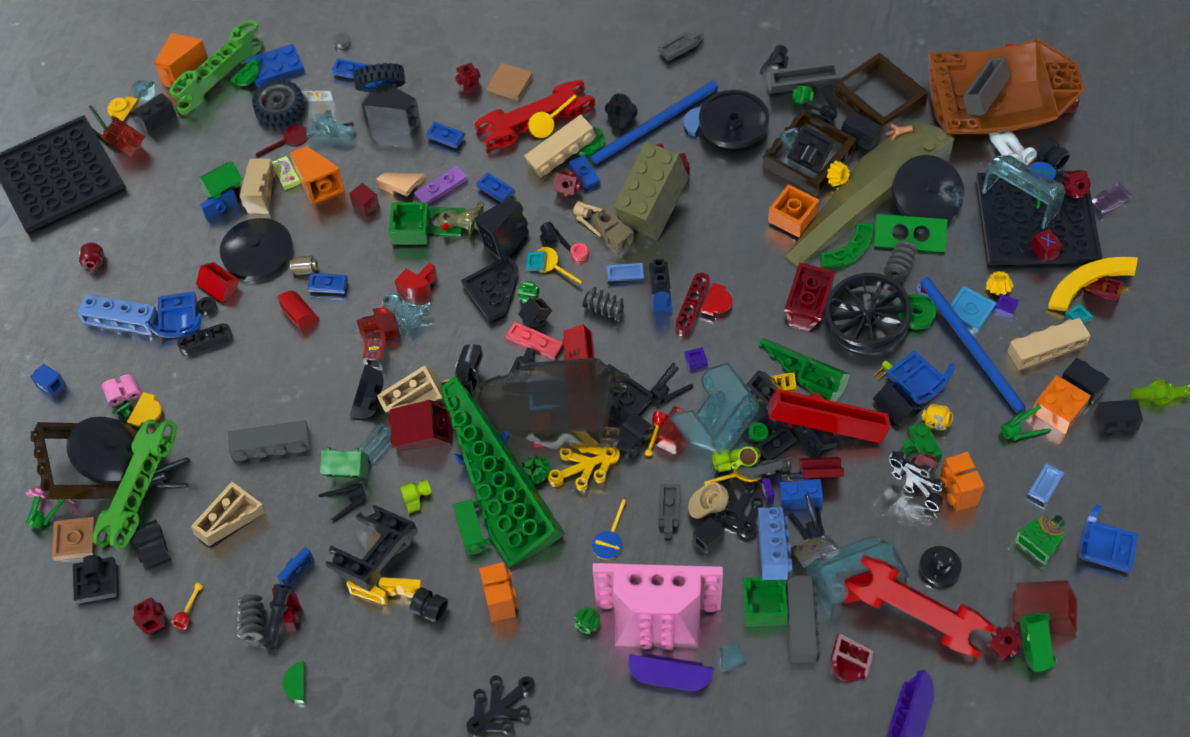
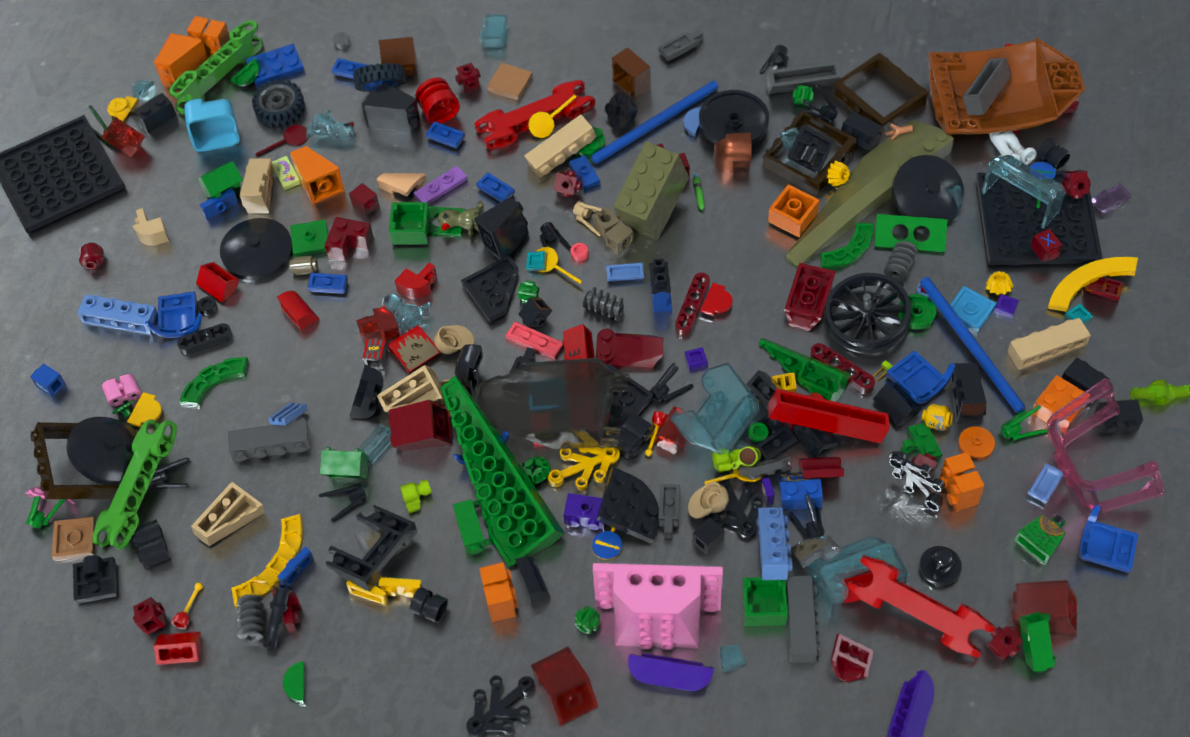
(151, 231): none -> tan brick
(177, 648): none -> red brick
(211, 124): none -> medium azure piece
(211, 376): none -> green tile
(214, 36): none -> orange piece
(288, 414): none -> medium blue tile
(289, 548): none -> yellow tile
(309, 238): none -> green plate
(317, 95): white sticker -> none
(347, 234): none -> dark red brick
(400, 52): none -> reddish brown slope
(413, 349): none -> slope
(437, 100): none -> red wheel
(452, 338): none -> tan cap
(494, 30): none -> clear light blue brick
(532, 579): none -> black brick
(564, 685): none -> clear red slope
(582, 511): none -> dark purple brick
(628, 350): none -> dark red slope
(629, 506): none -> black plate
(631, 73): none -> reddish brown container
(699, 193): none -> bright green piece
(733, 151): none -> copper brick
(844, 365): none -> dark red beam
(968, 393): none -> black wedge
(976, 442): none -> orange piece
(1085, 489): none -> clear pink windscreen

